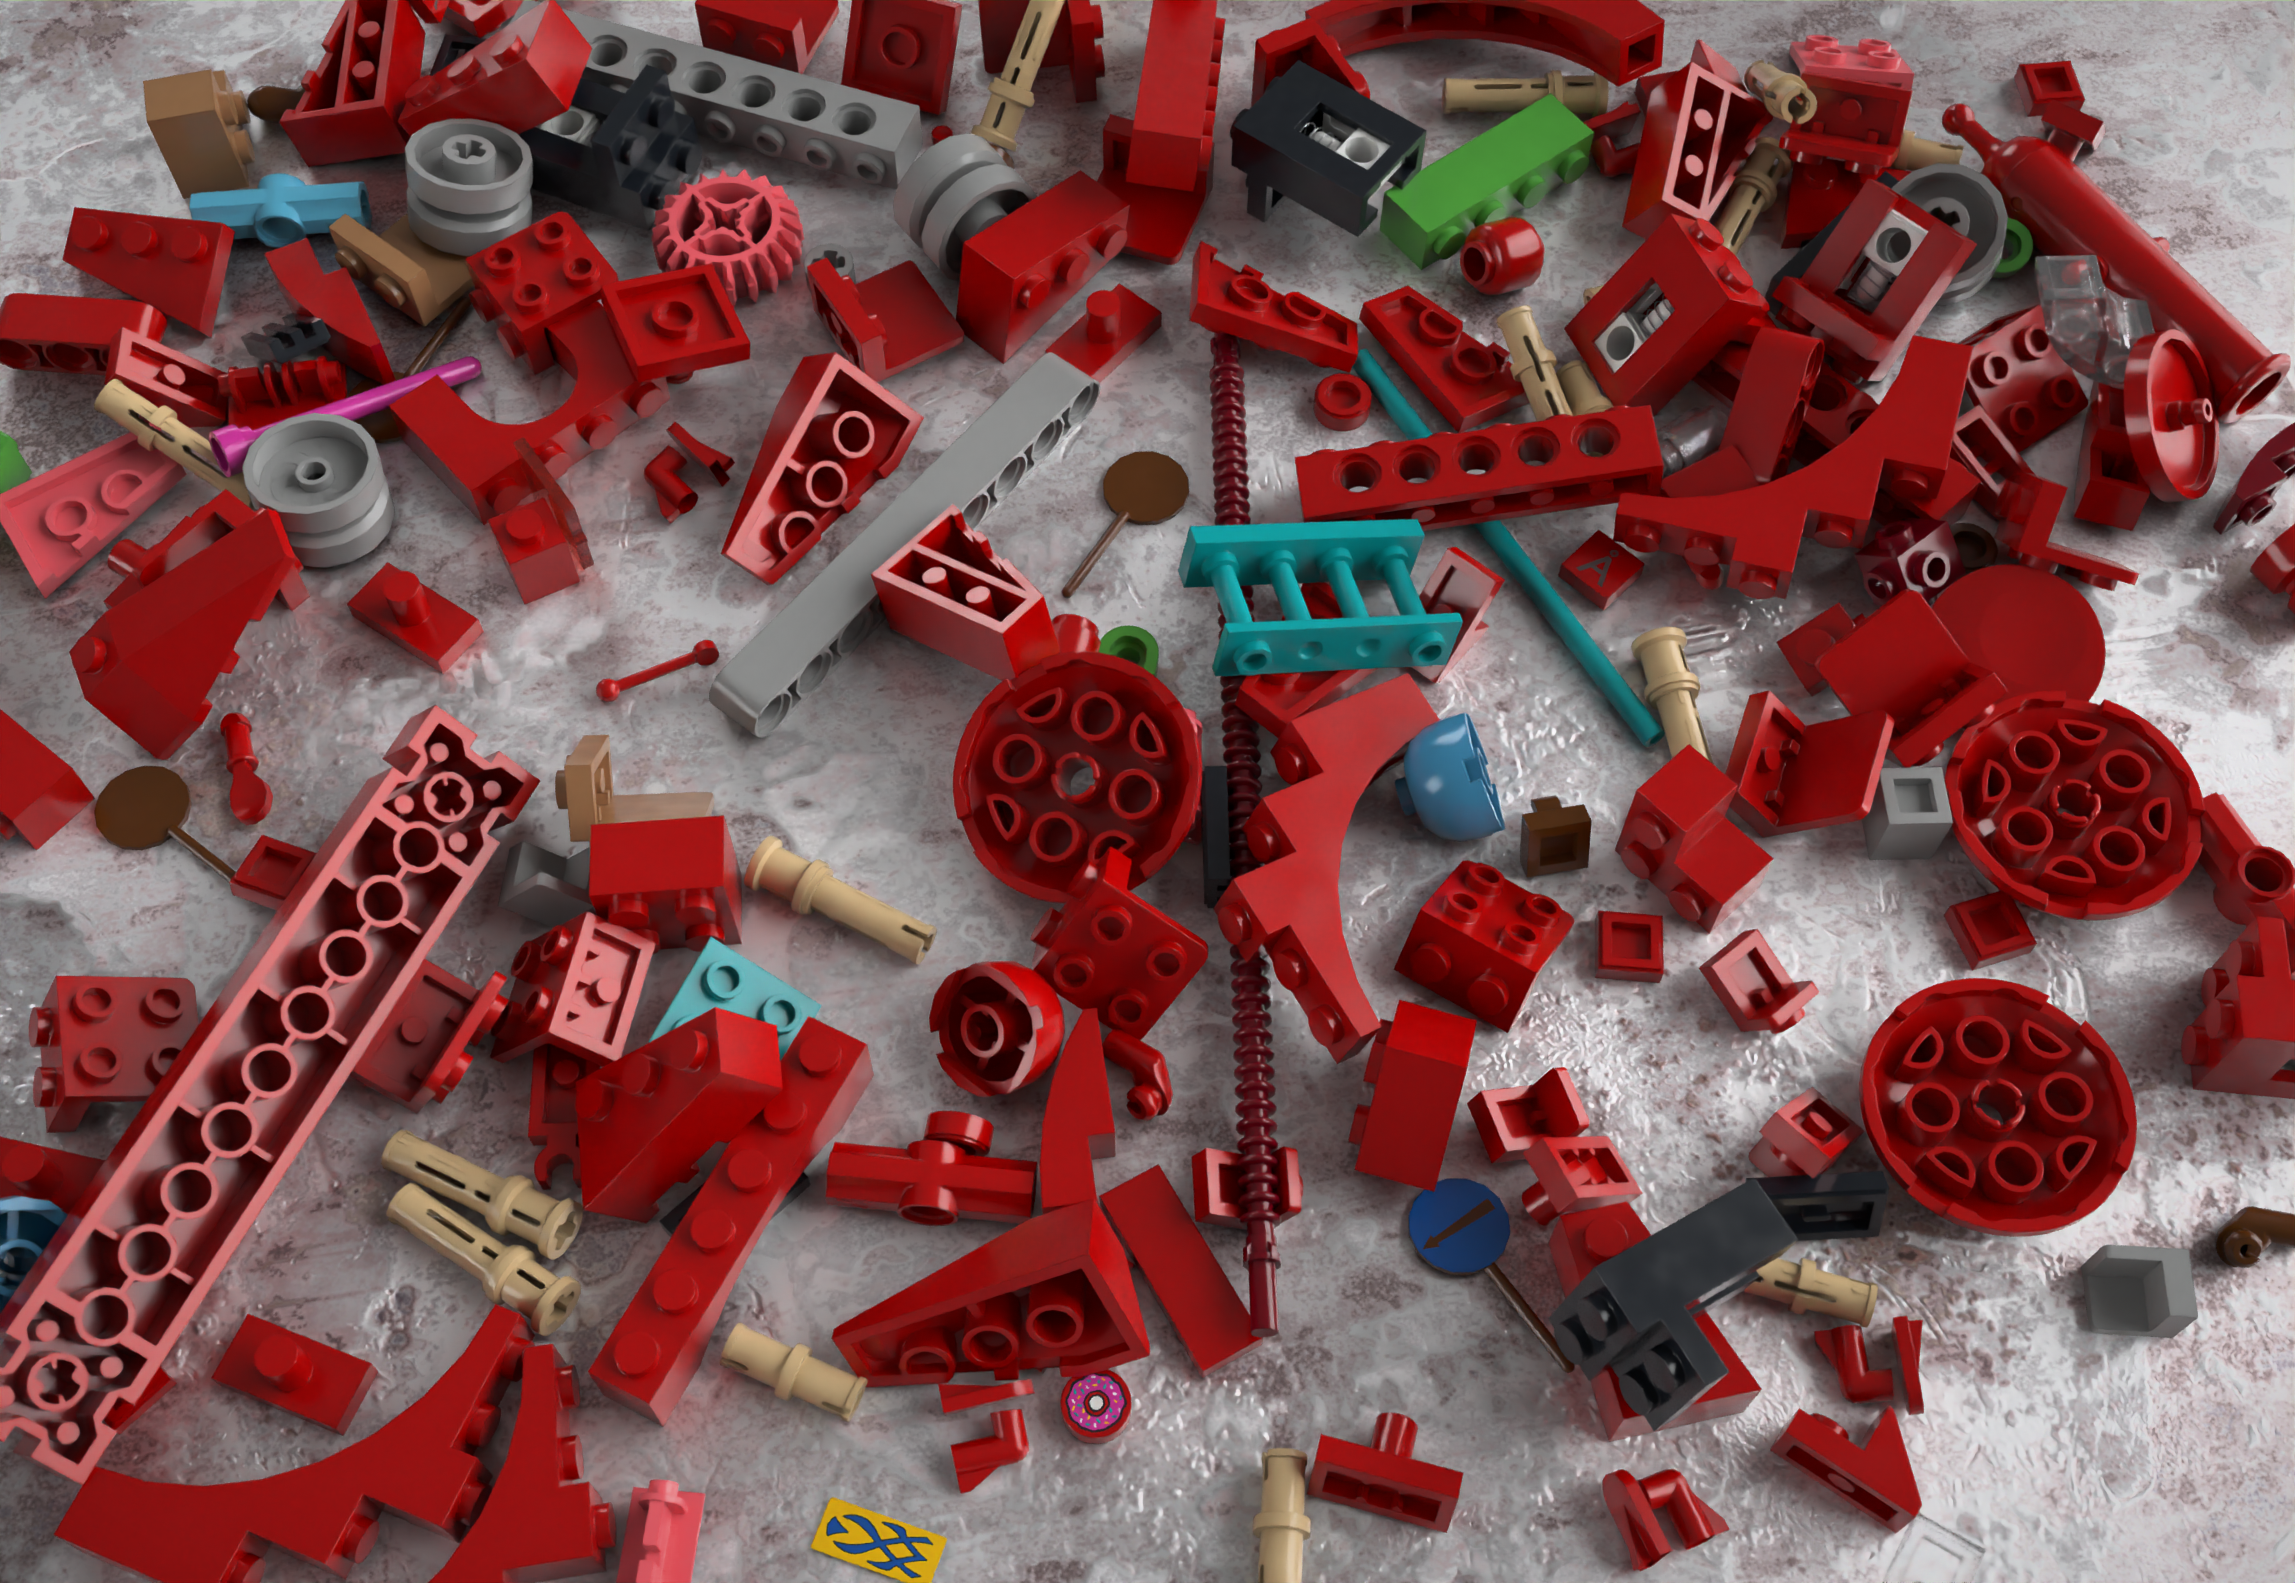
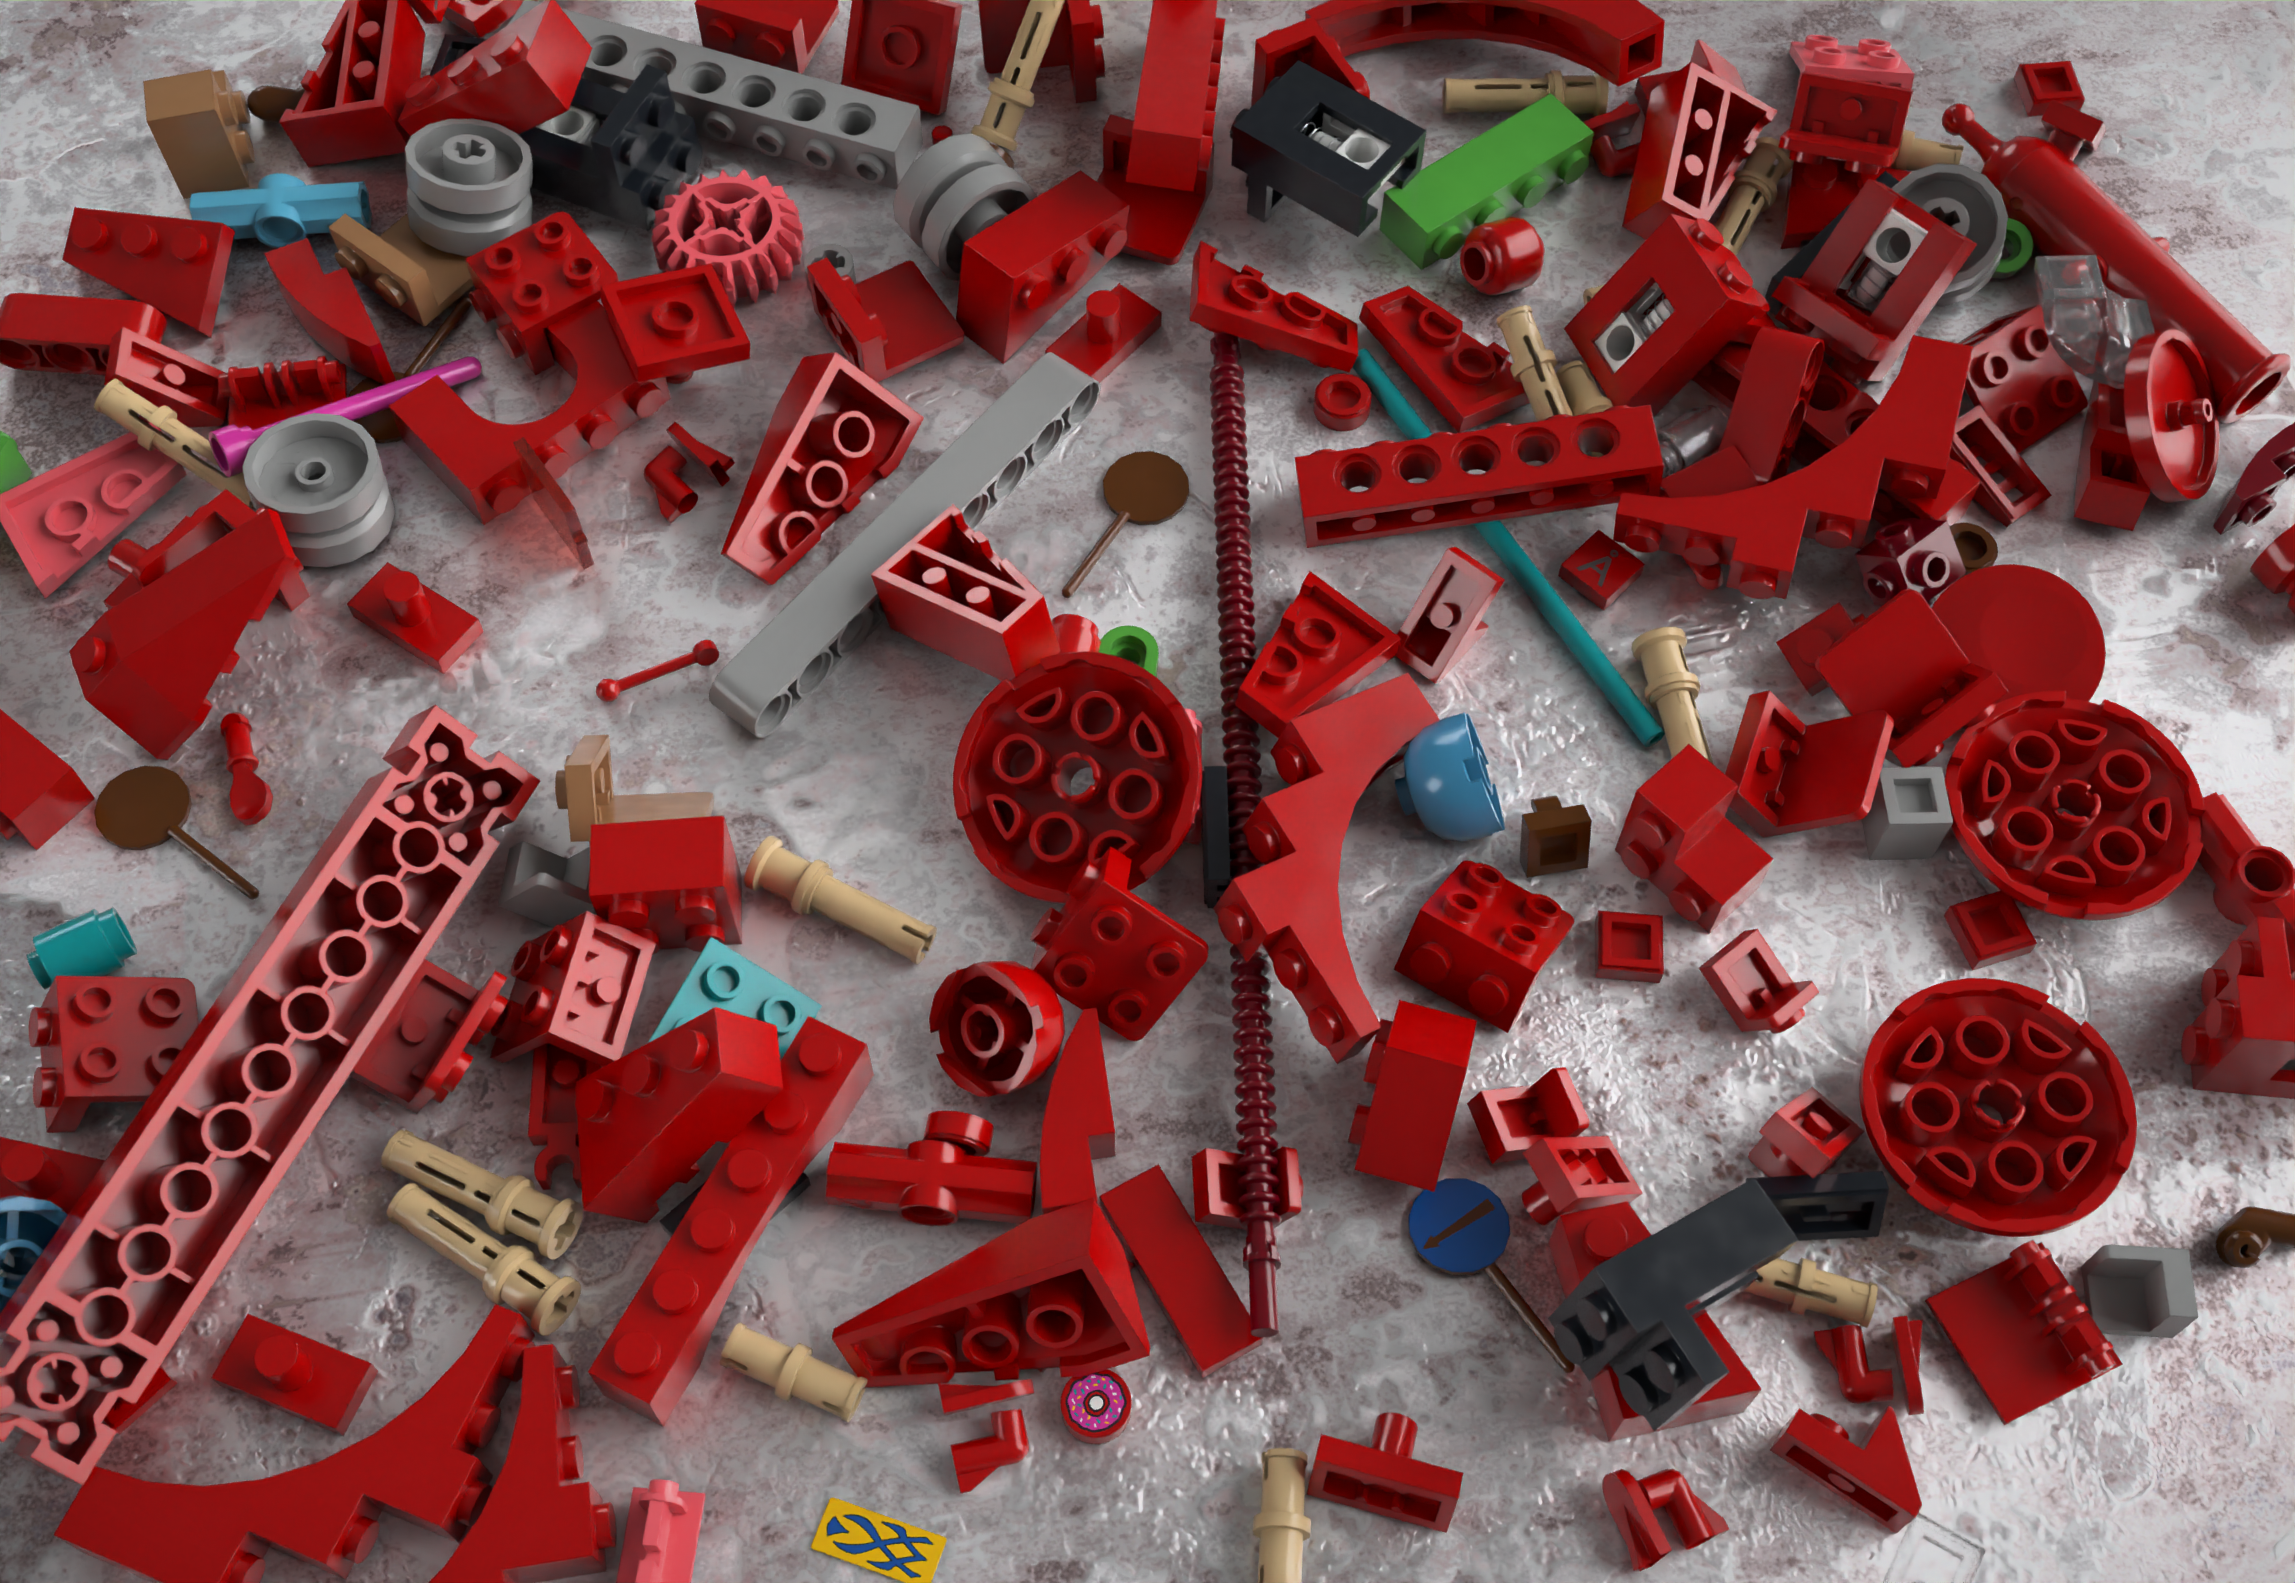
(82, 947): none -> teal brick
(270, 872): red tile -> none
(298, 336): black tile -> none
(534, 550): red brick -> none
(1151, 1080): red arm -> none
(1312, 554): teal fence -> none
(1780, 92): tan pin -> none
(2023, 1332): none -> red hinge
(2027, 519): red bracket -> none

